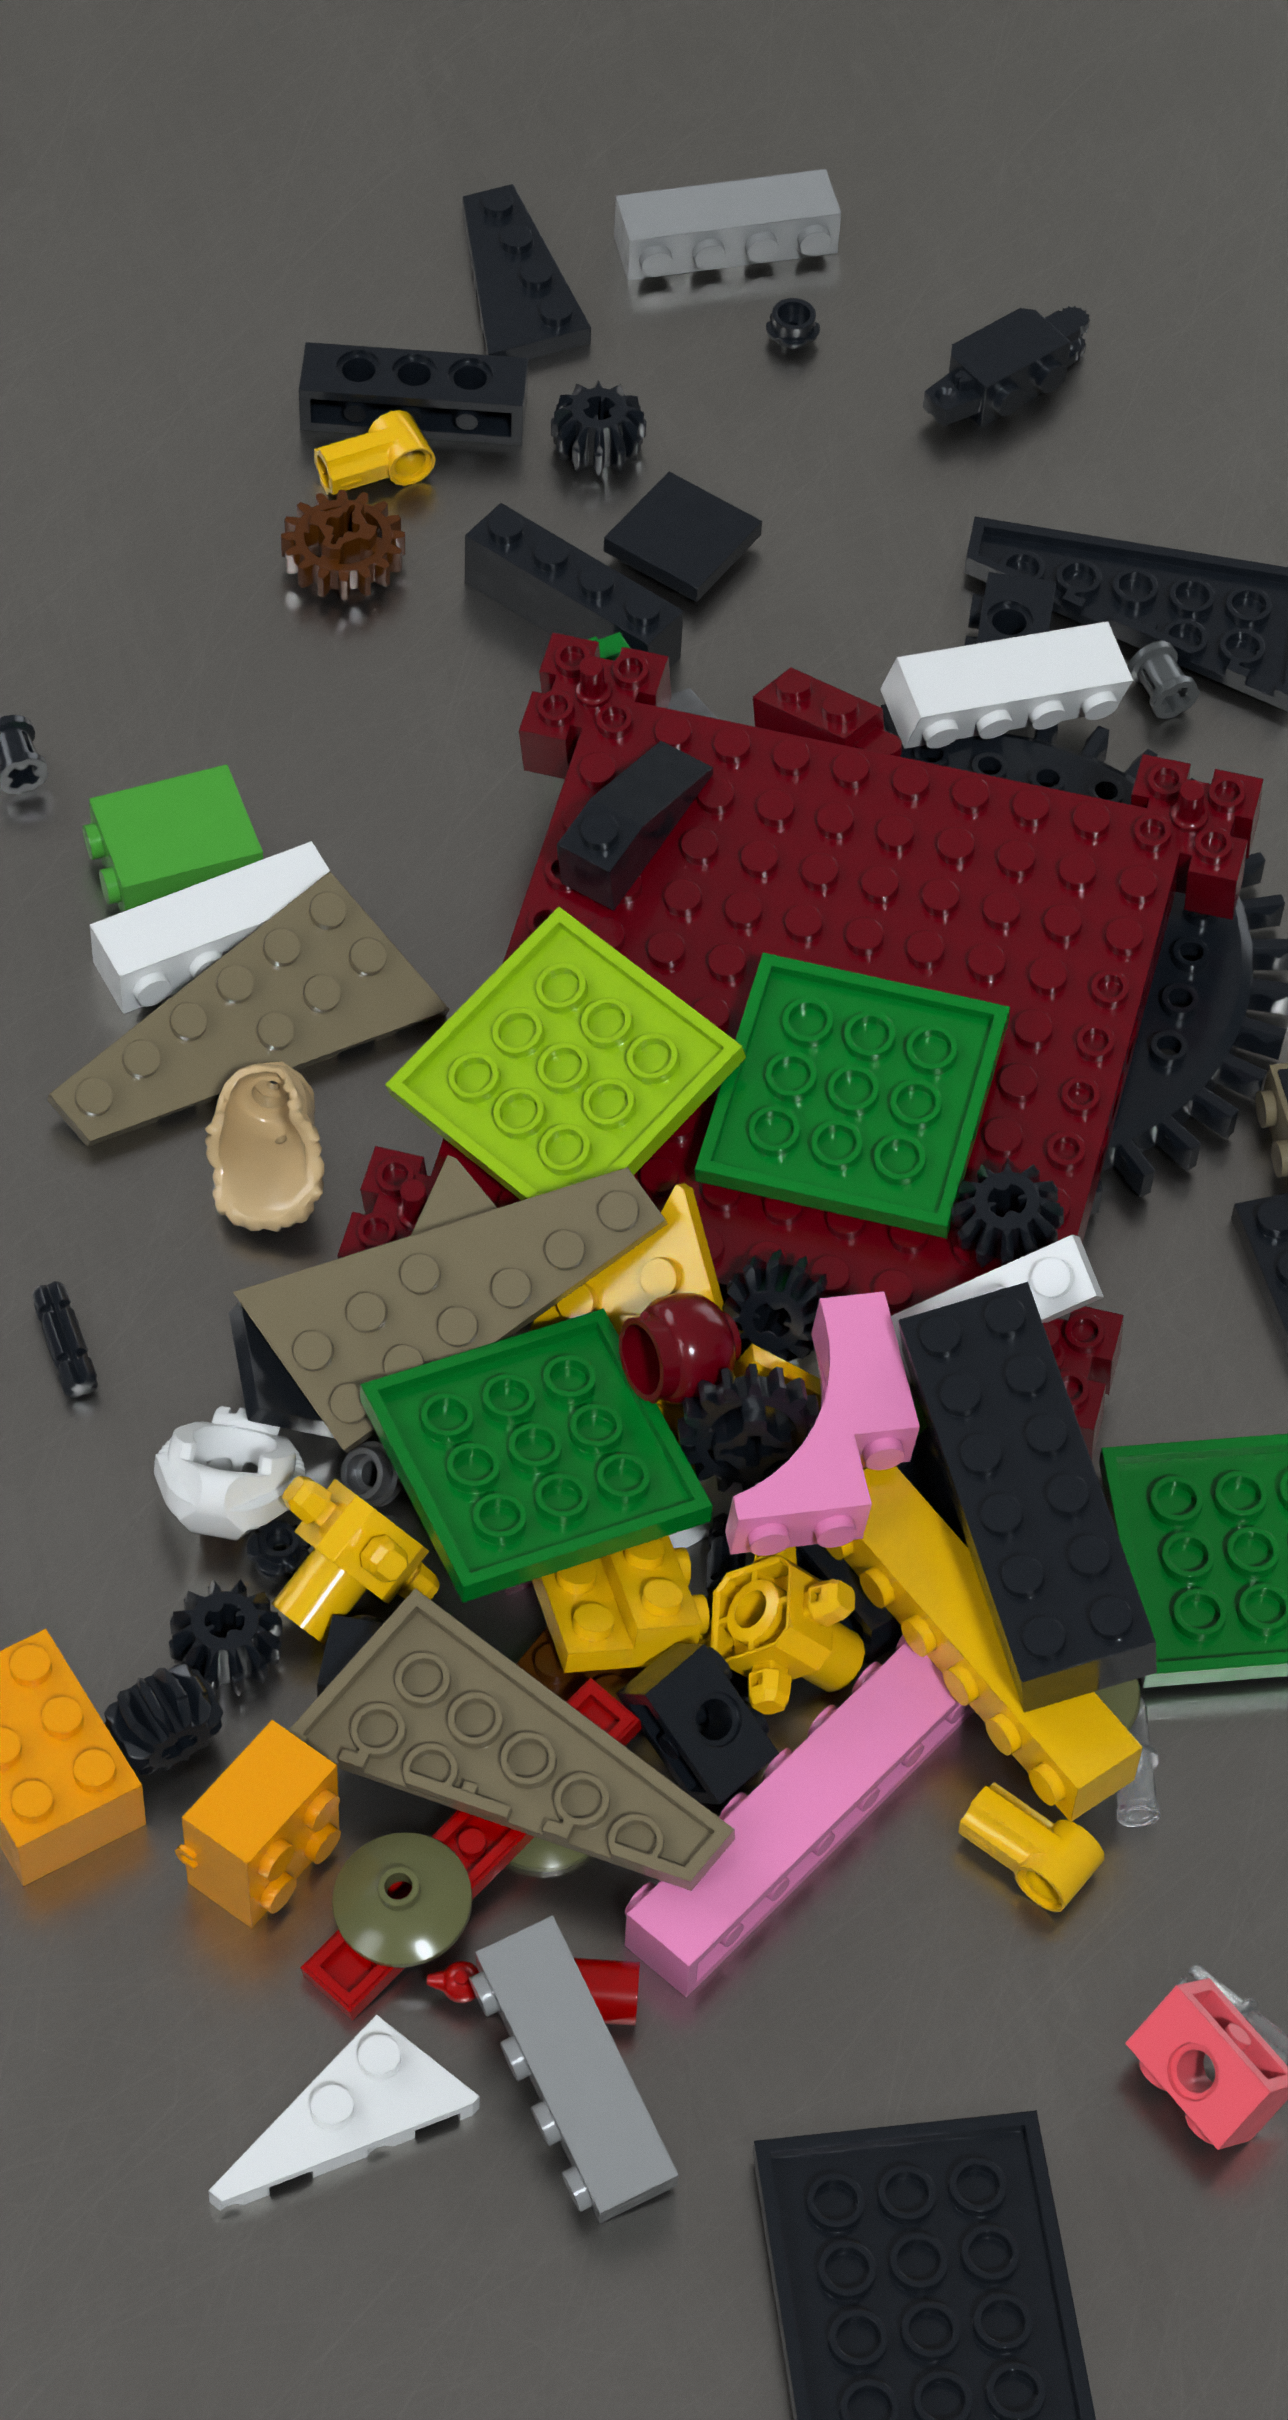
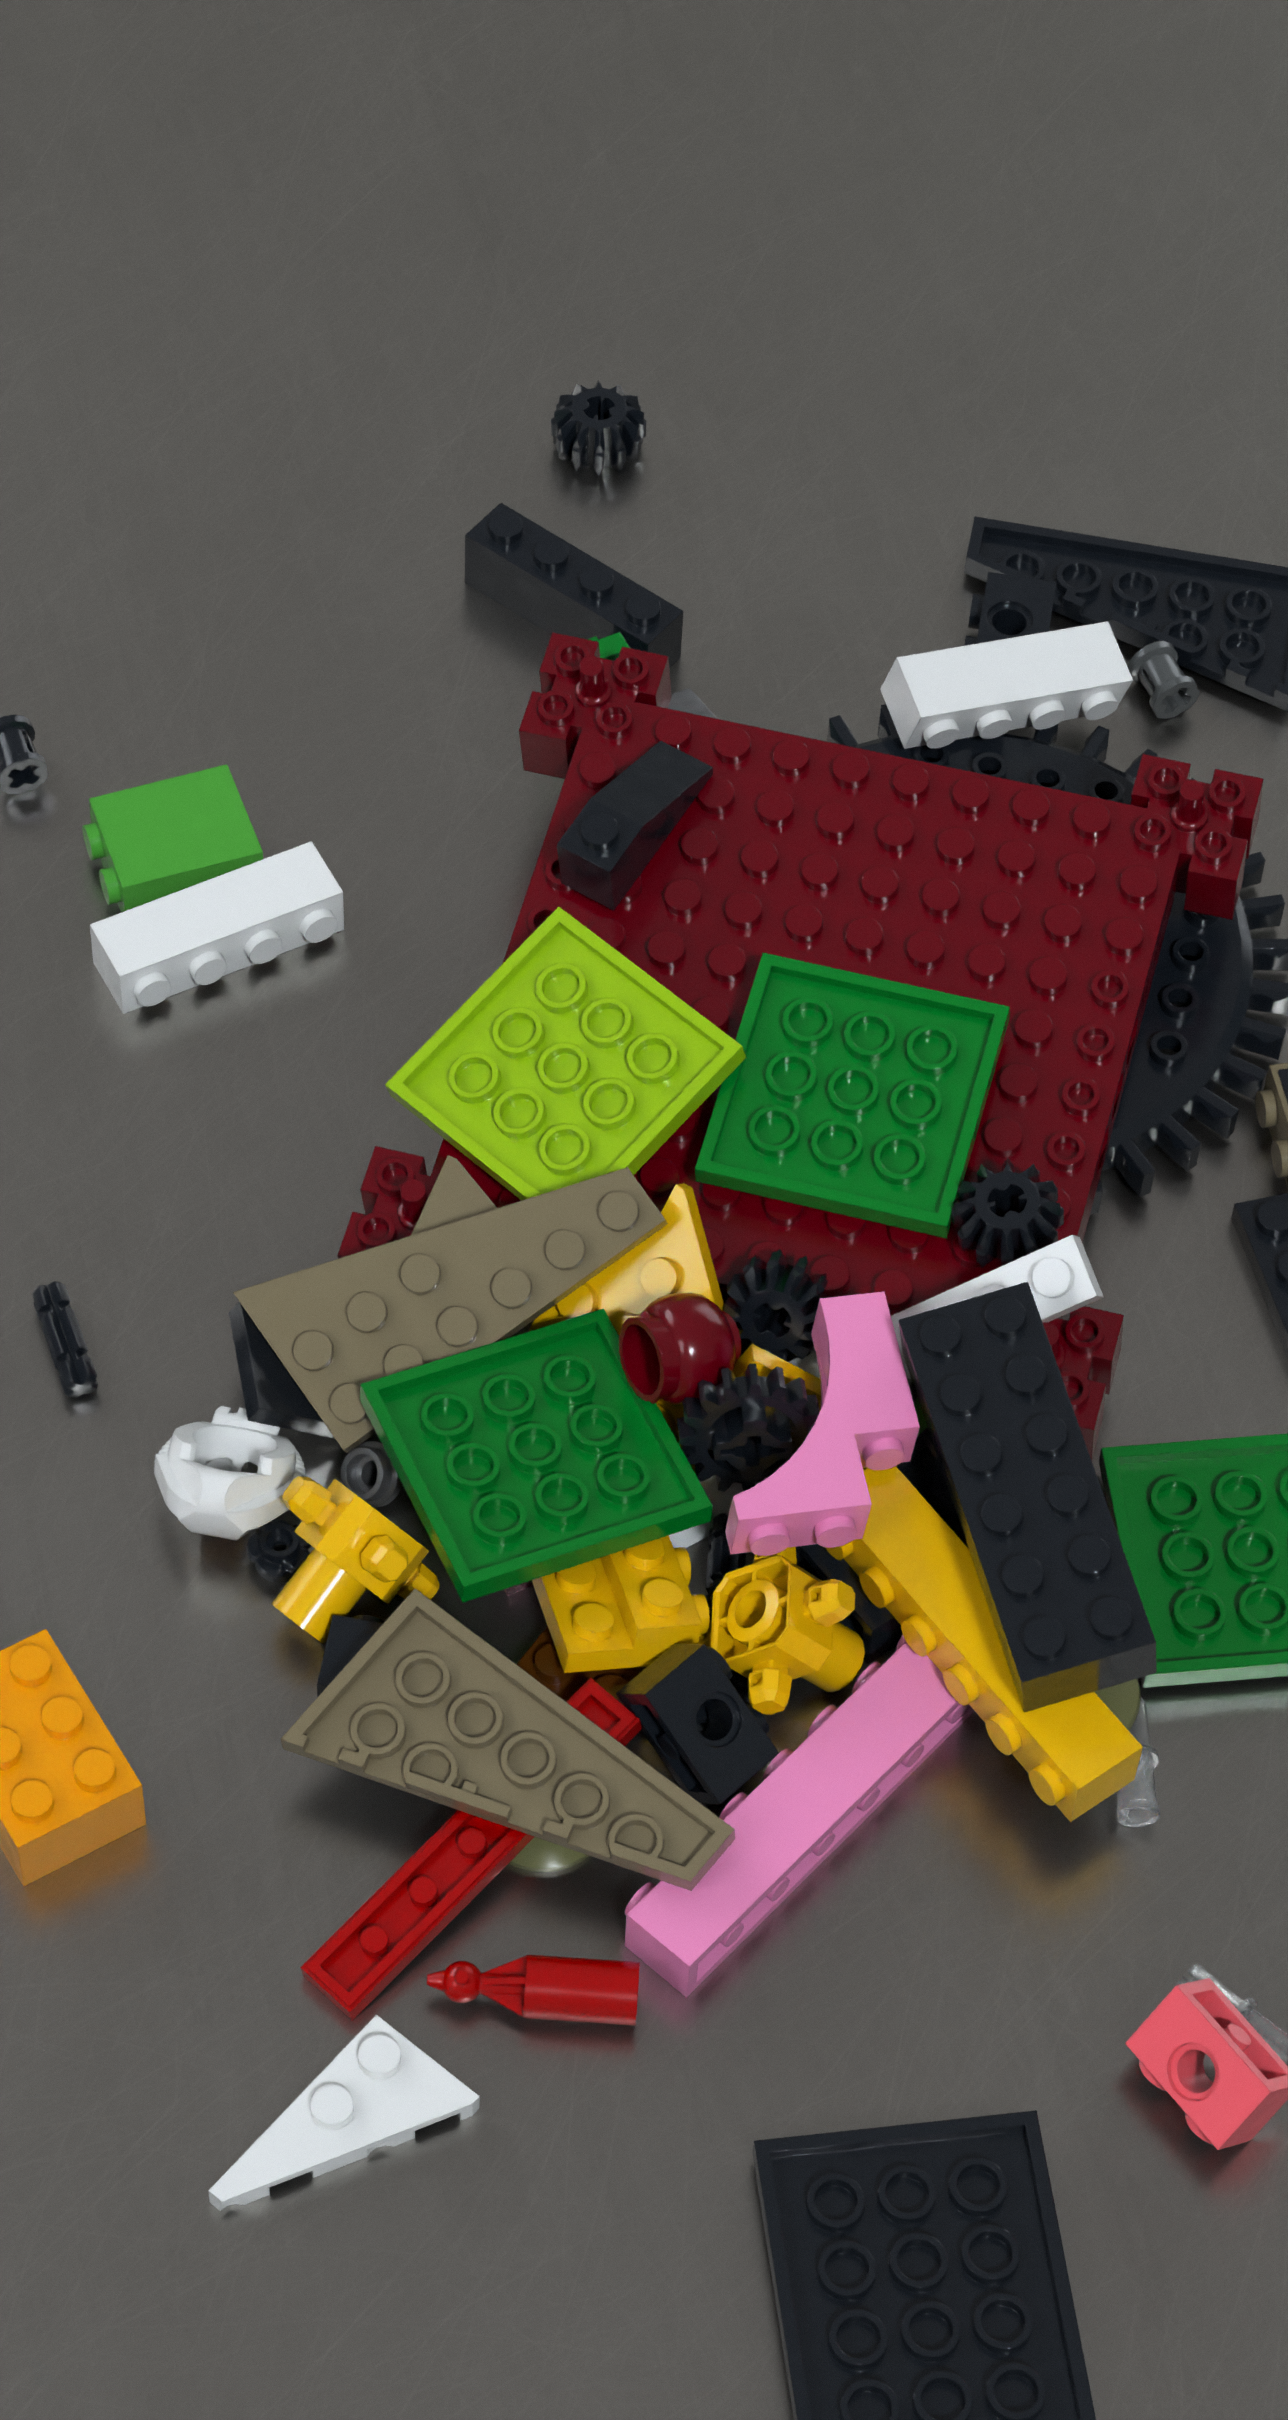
(164, 1718): black gear -> none
(227, 1636): black gear -> none
(262, 1825): light orange brick -> none
(265, 1148): tan piece -> none
(287, 993): dark tan wing -> none
(343, 544): reddish brown gear -> none
(389, 450): yellow piece -> none
(410, 1928): olive dish -> none
(443, 391): black brick -> none
(517, 282): black wing -> none
(574, 2069): light grey brick -> none
(682, 536): black tile -> none
(727, 224): light grey brick -> none
(793, 323): black plate -> none
(820, 711): dark red brick -> none
(1007, 365): black hinge -> none
(1046, 1857): yellow piece -> none

